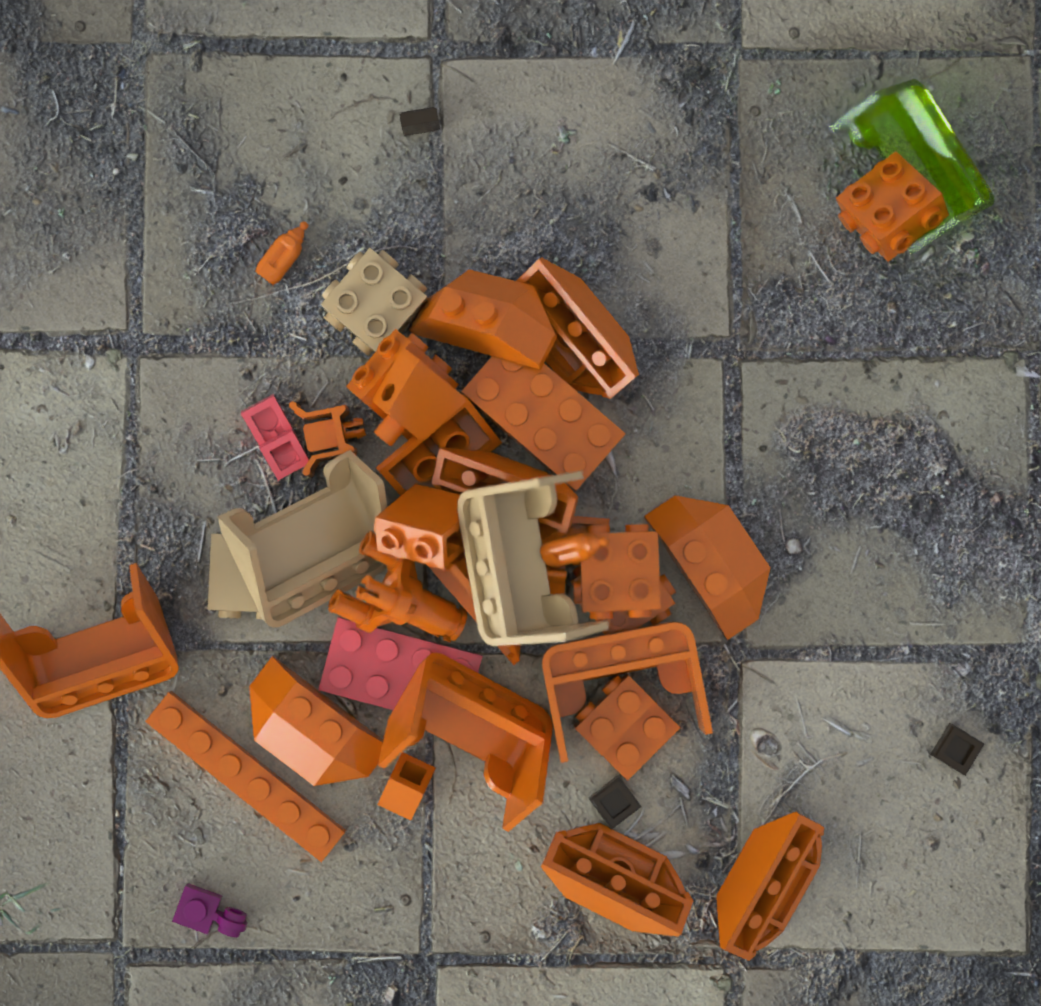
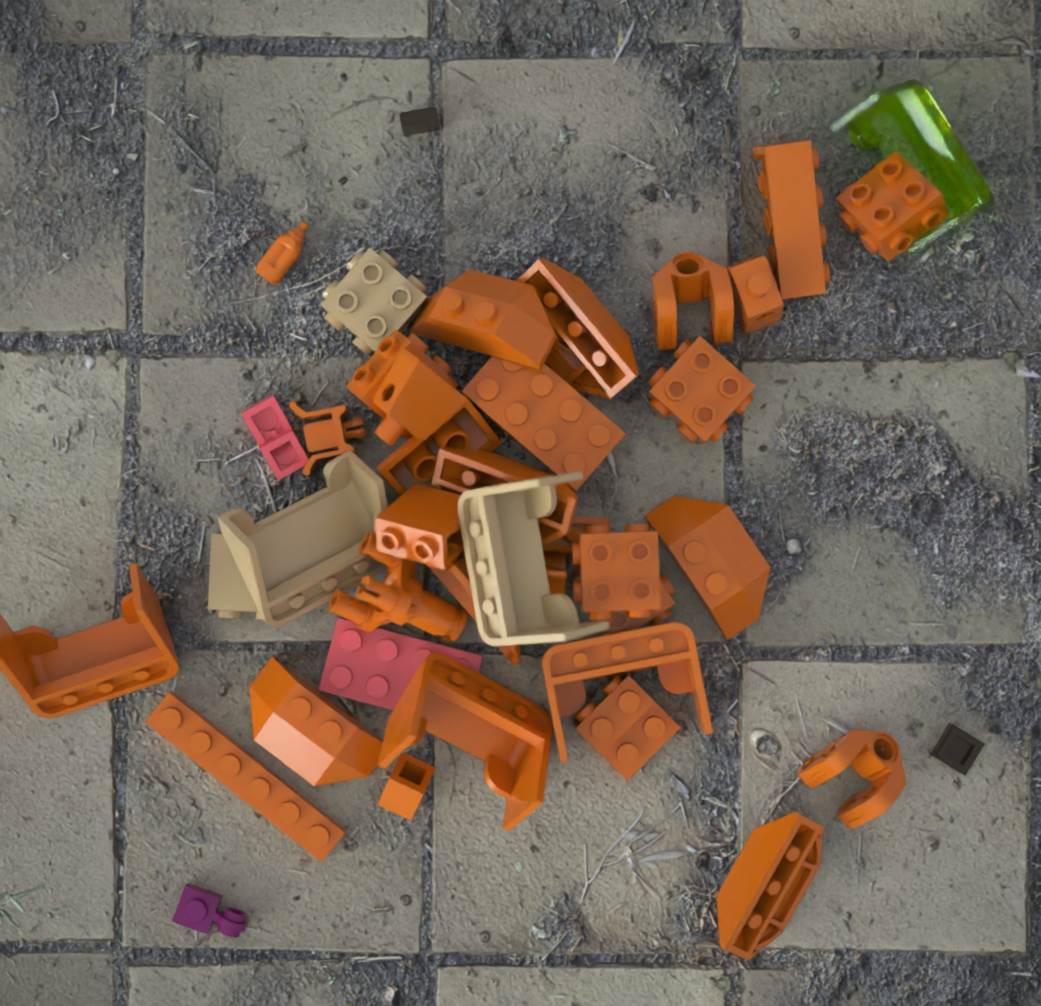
(571, 549): orange piece -> none
(614, 802): dark brown tile -> none
(618, 879): orange wedge -> none
(691, 279): none -> orange piece
(699, 391): none -> orange brick
(755, 293): none -> orange torso
(793, 217): none -> orange wedge
(875, 758): none -> orange piece

